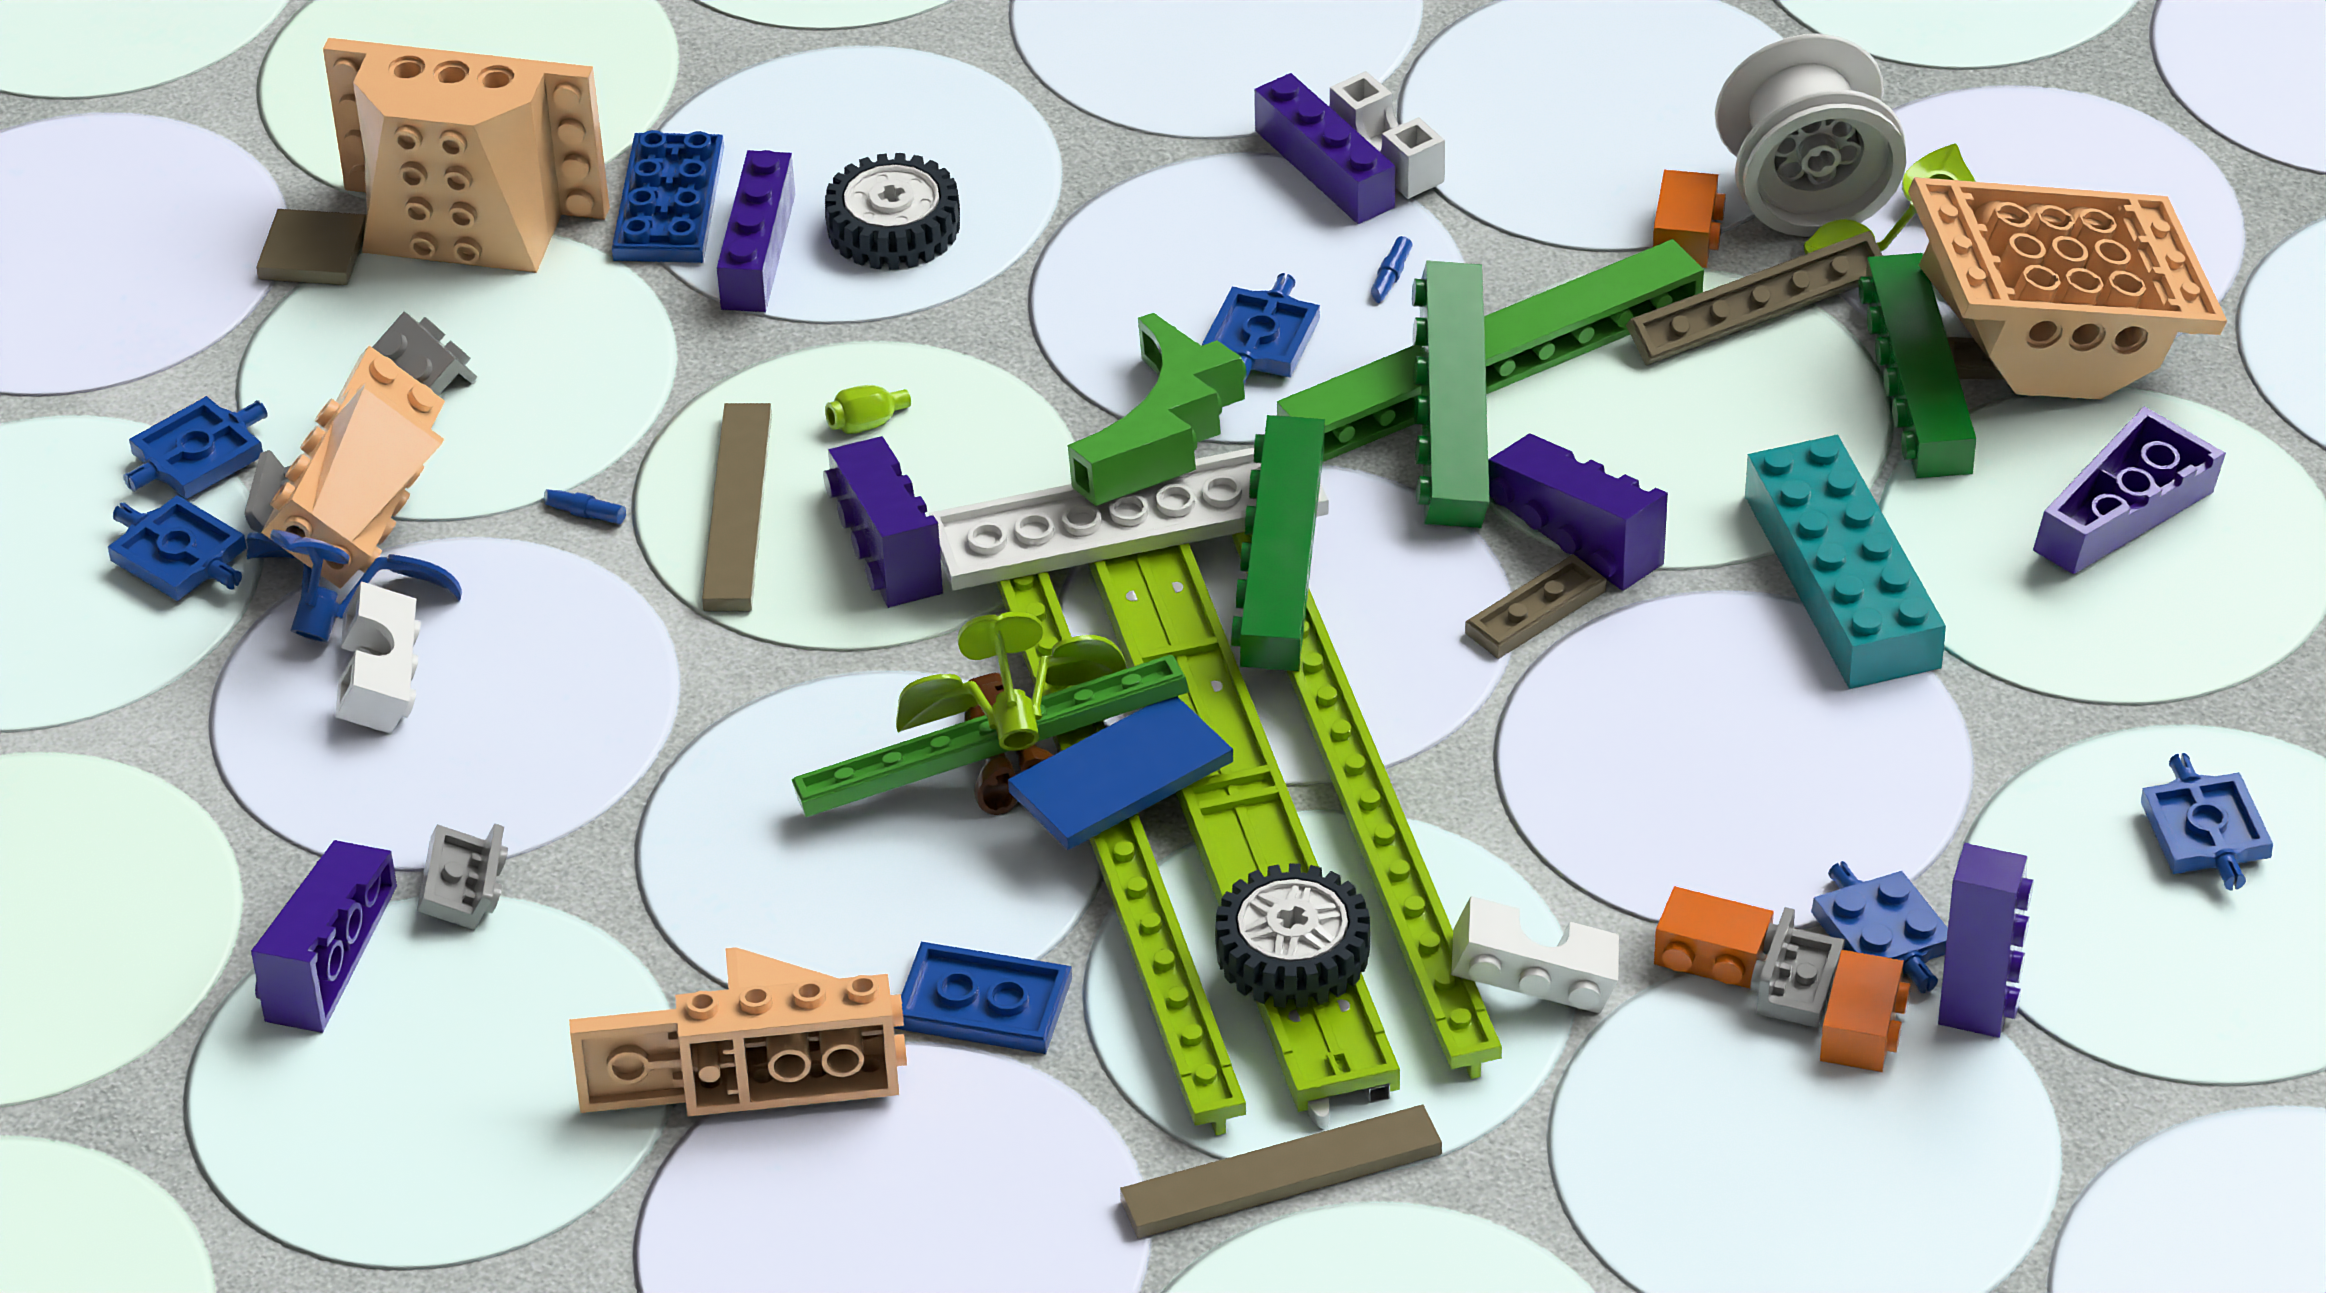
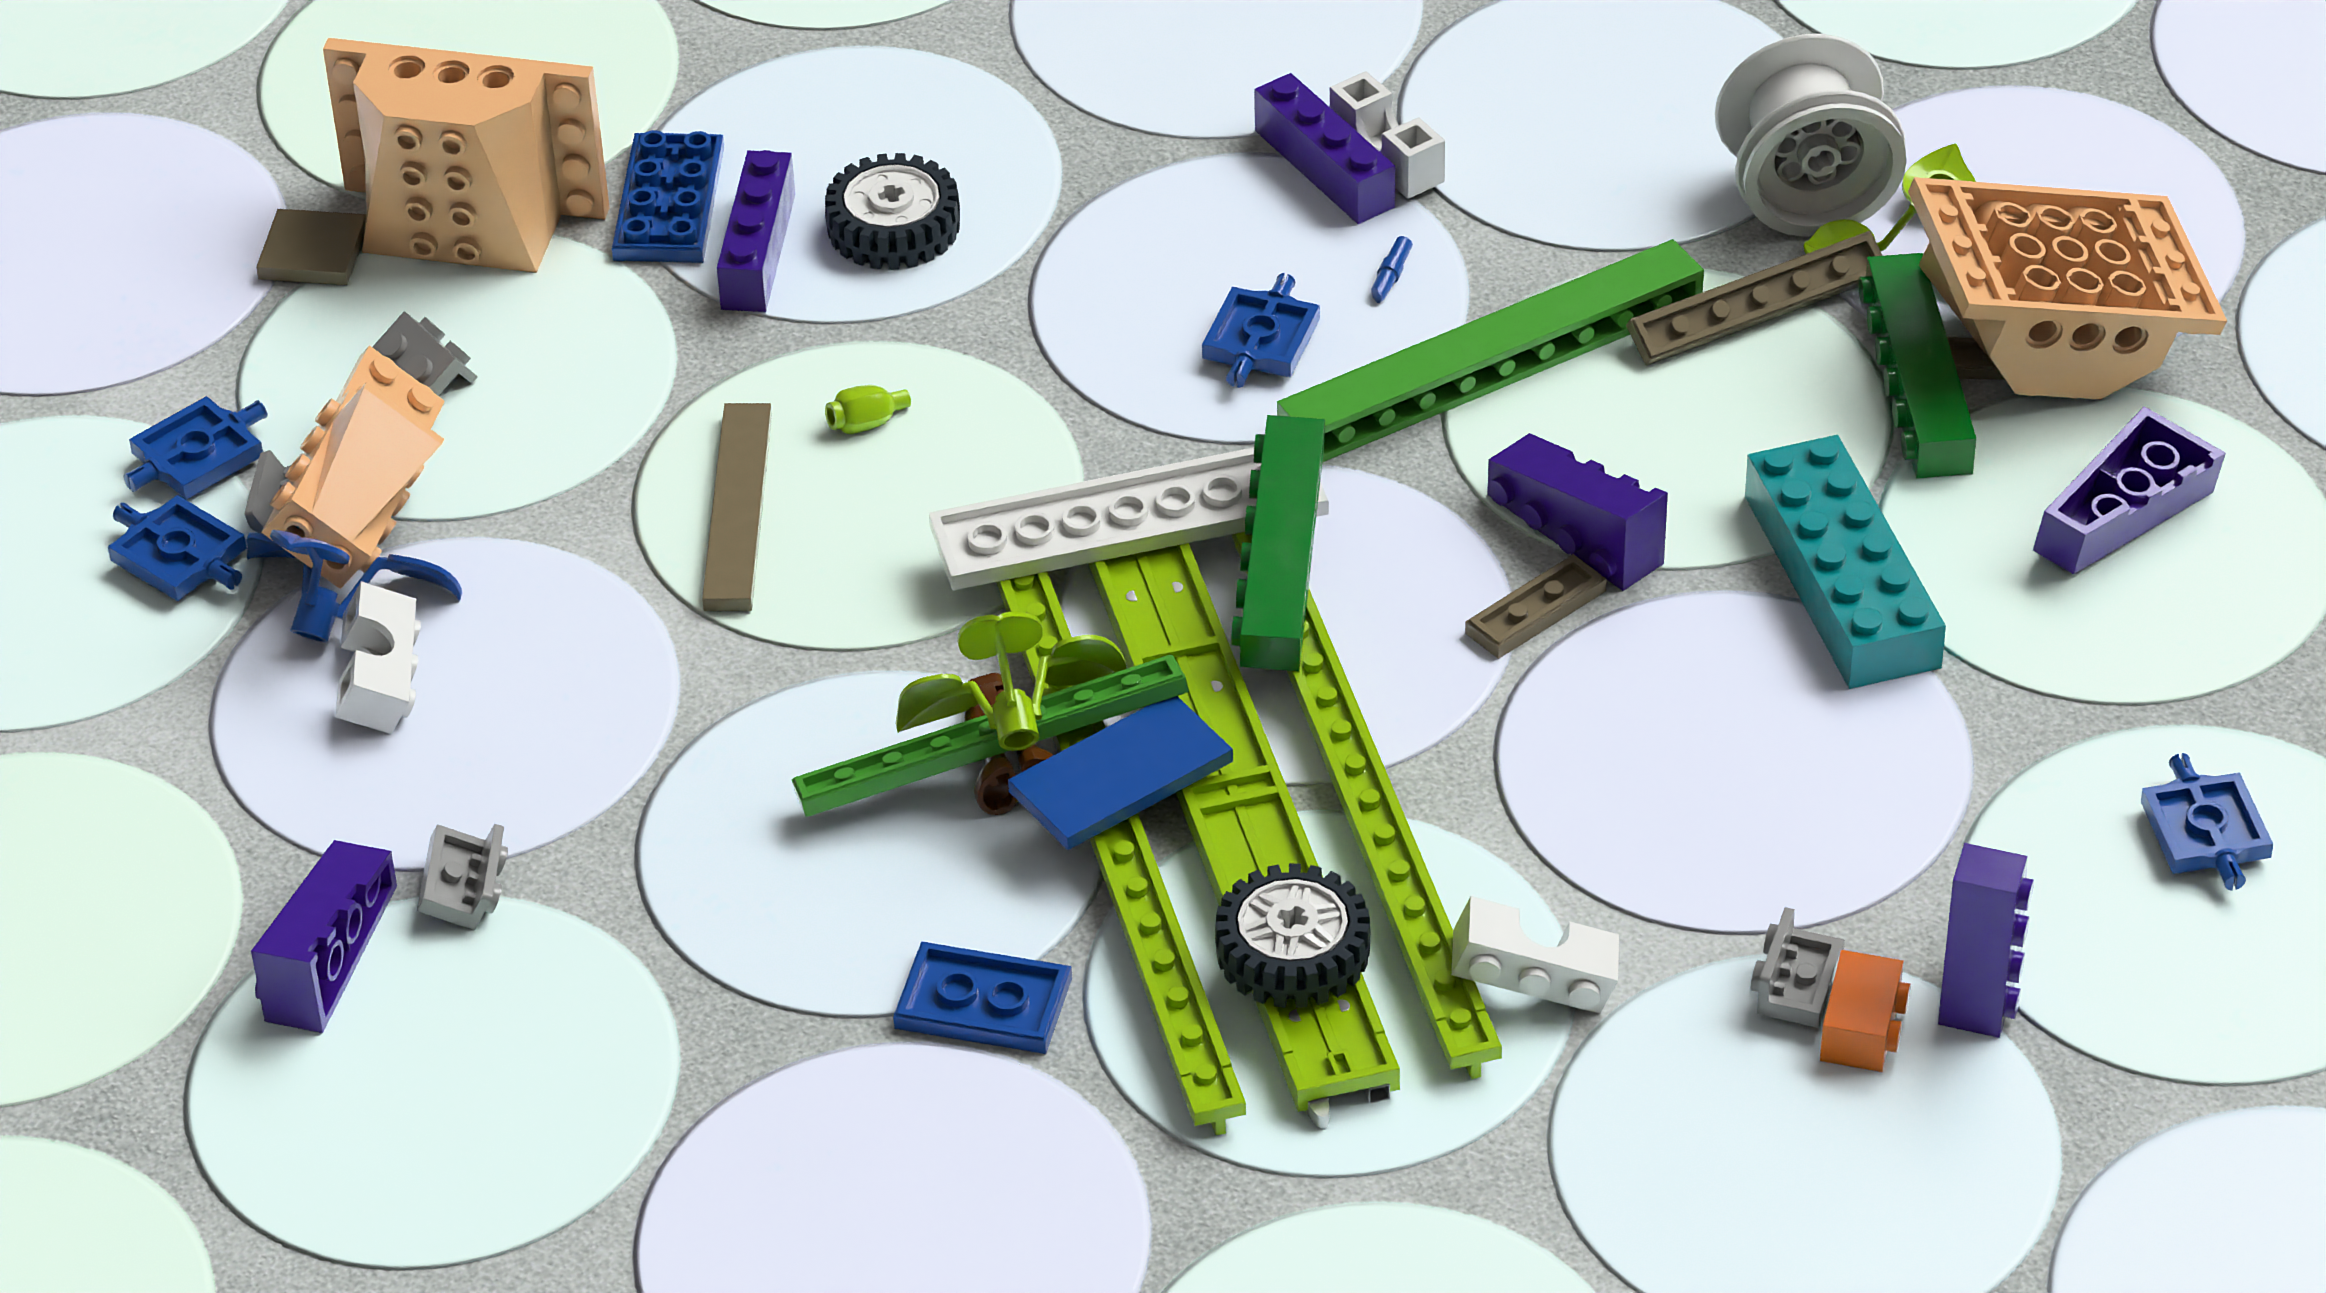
(585, 505): blue piece -> none
(760, 1044): light nougat wedge -> none
(885, 521): dark purple wedge -> none
(1164, 429): bright green arch -> none
(1280, 1171): dark tan tile -> none
(1452, 394): brick -> none
(1688, 213): orange brick -> none
(1711, 936): orange brick -> none
(1883, 920): plate -> none

